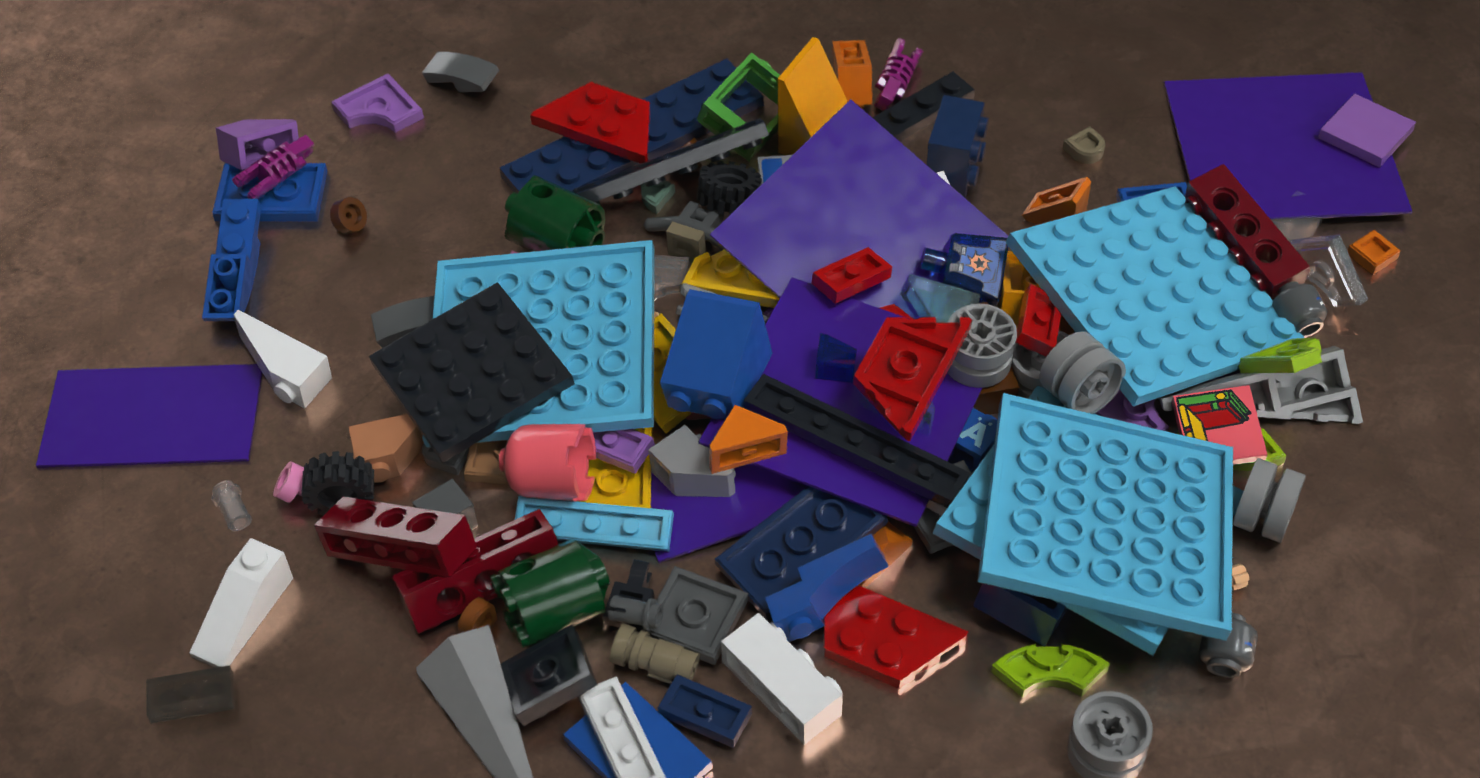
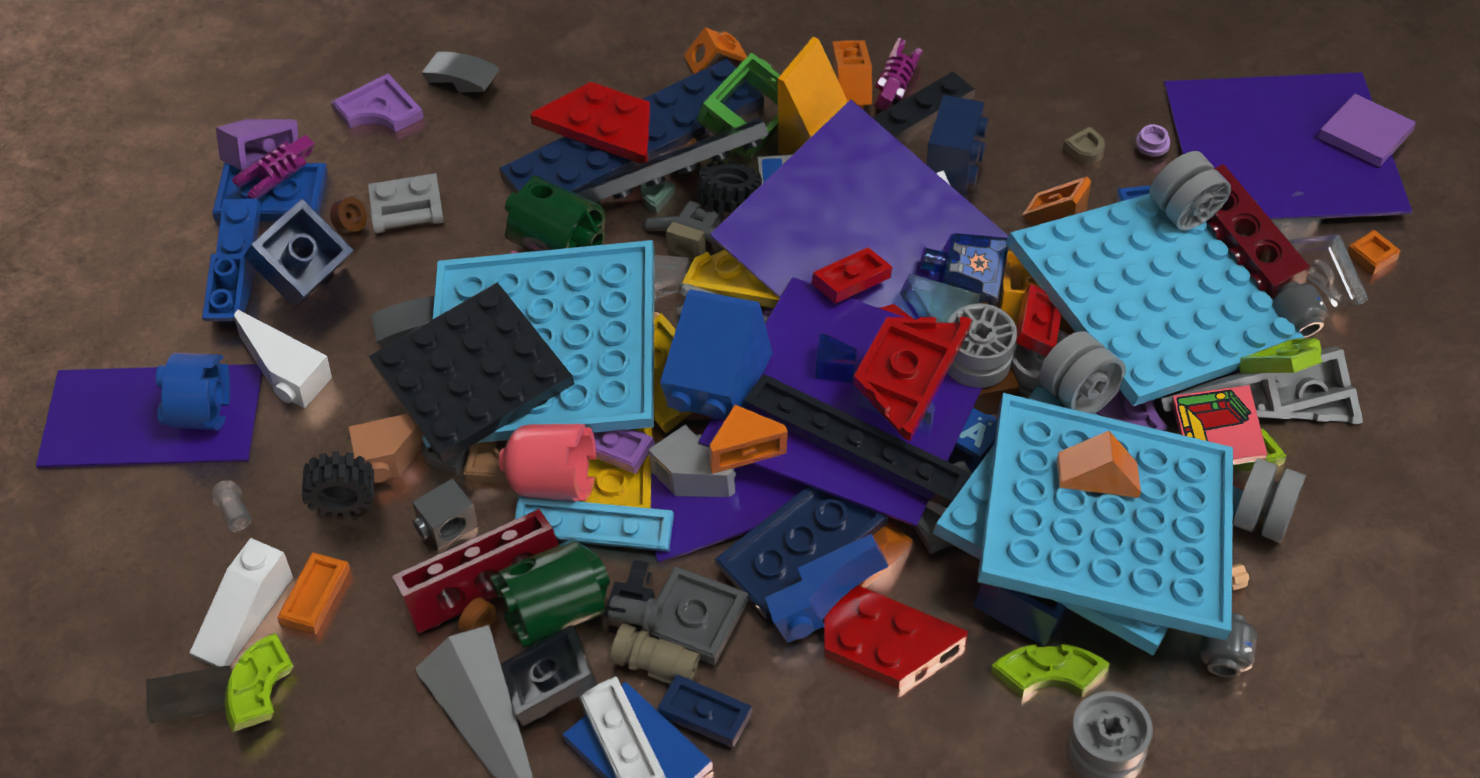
(193, 391): none -> blue brick
(252, 680): none -> lime tile
(289, 482): bright pink tile -> none
(298, 253): none -> dark blue brick
(314, 593): none -> orange tile
(396, 536): dark red brick -> none
(405, 202): none -> light grey plate
(714, 43): none -> orange bracket
(782, 677): white brick -> none
(1099, 467): none -> orange slope
(1153, 140): none -> lavender plate
(1190, 190): none -> light grey wheel

